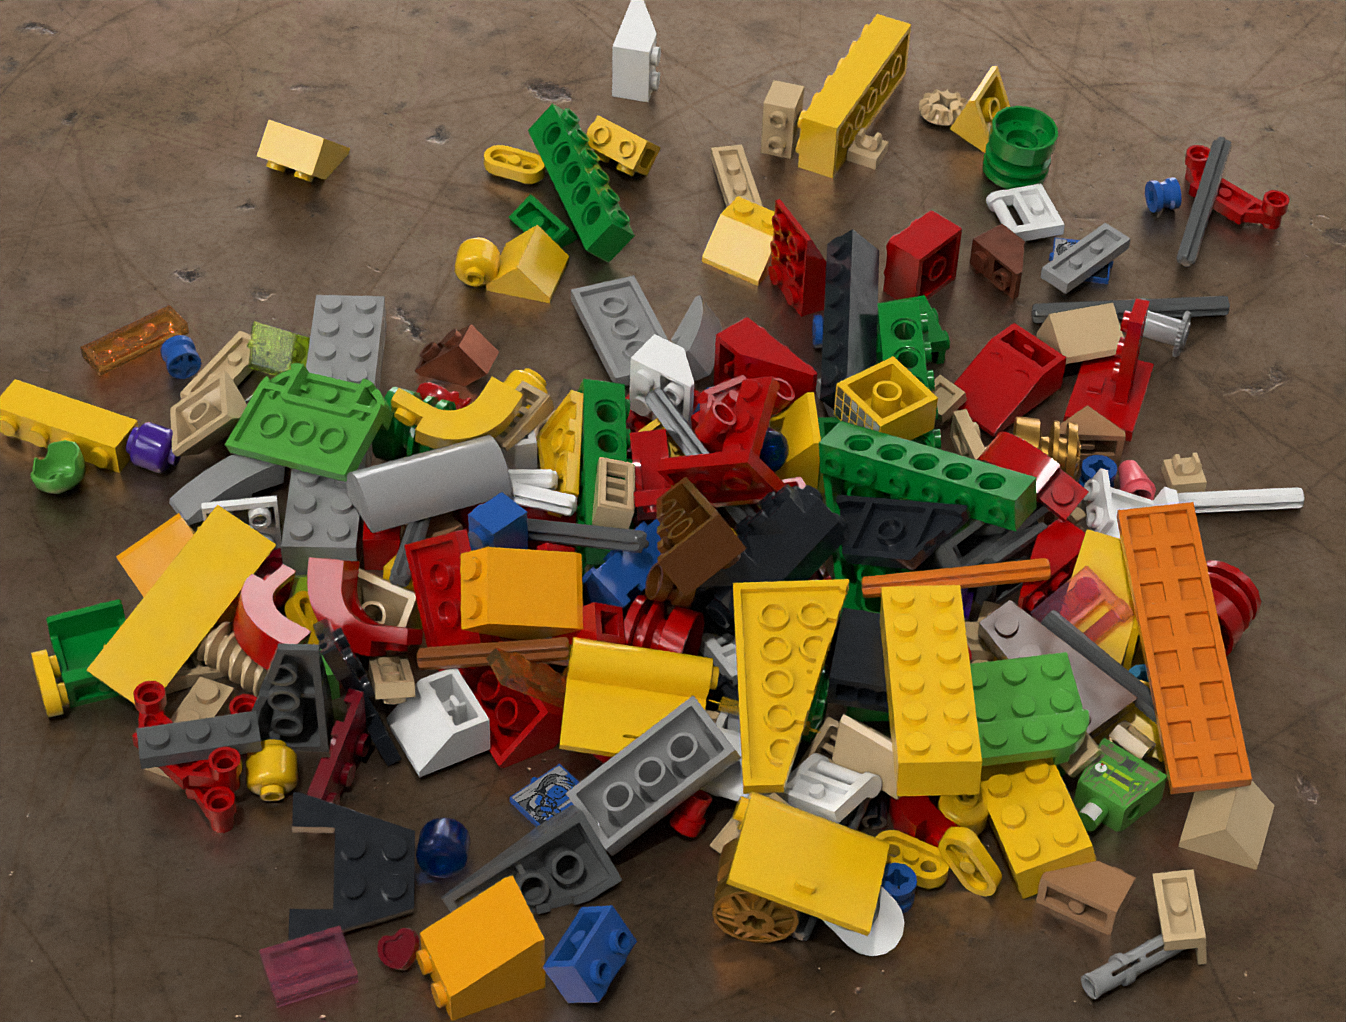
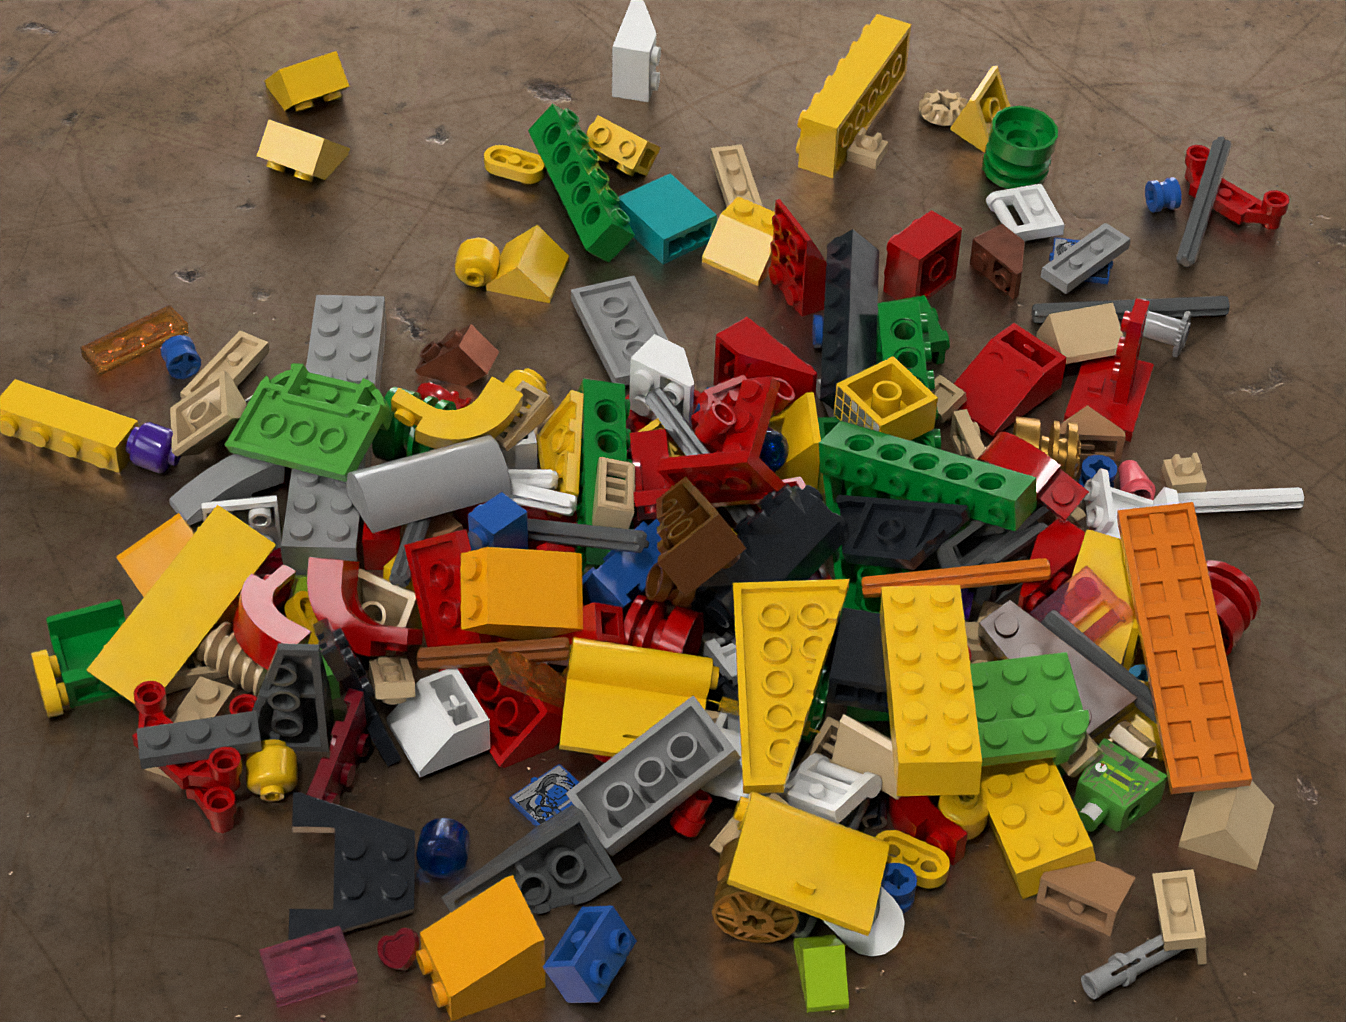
(60, 469): bright green hair -> none
(275, 349): clear neon green piece -> none
(308, 81): none -> yellow slope
(534, 213): green slope -> none
(668, 218): none -> teal brick
(698, 337): light grey slope -> none
(781, 118): tan brick -> none
(822, 972): none -> lime slope
(970, 861): yellow plate -> none

